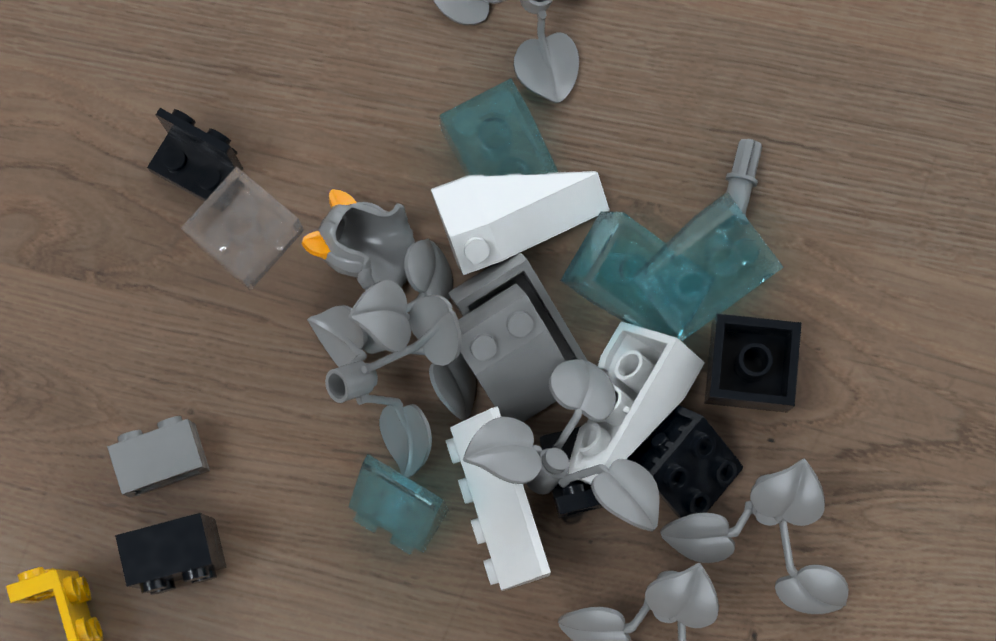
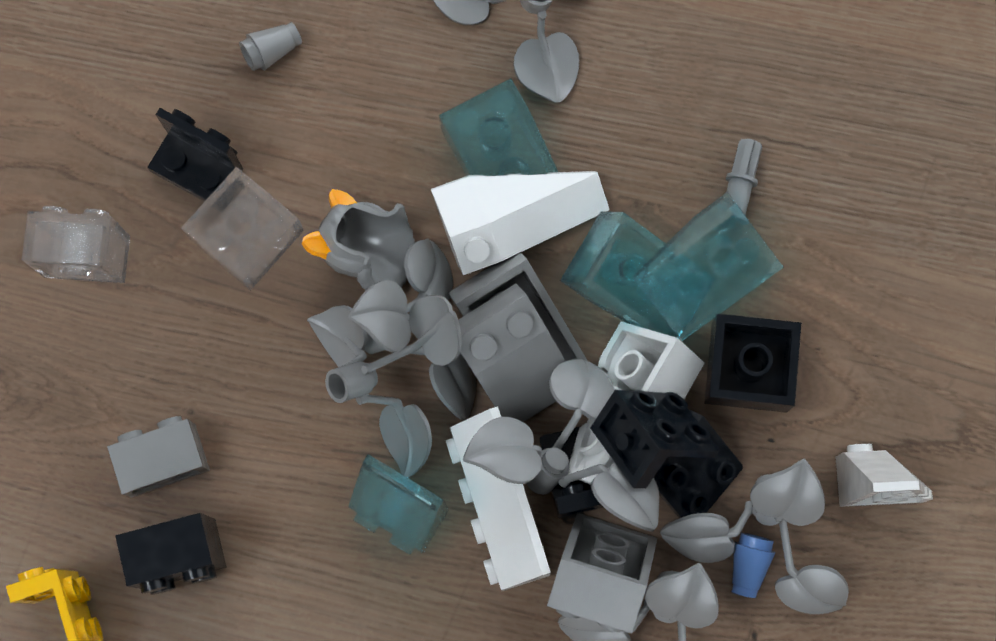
(76, 245): none -> clear brick
(268, 46): none -> light grey cone
(603, 574): none -> light grey slope
(645, 429): none -> black bracket
(750, 564): none -> medium blue cone
(876, 479): none -> white wedge

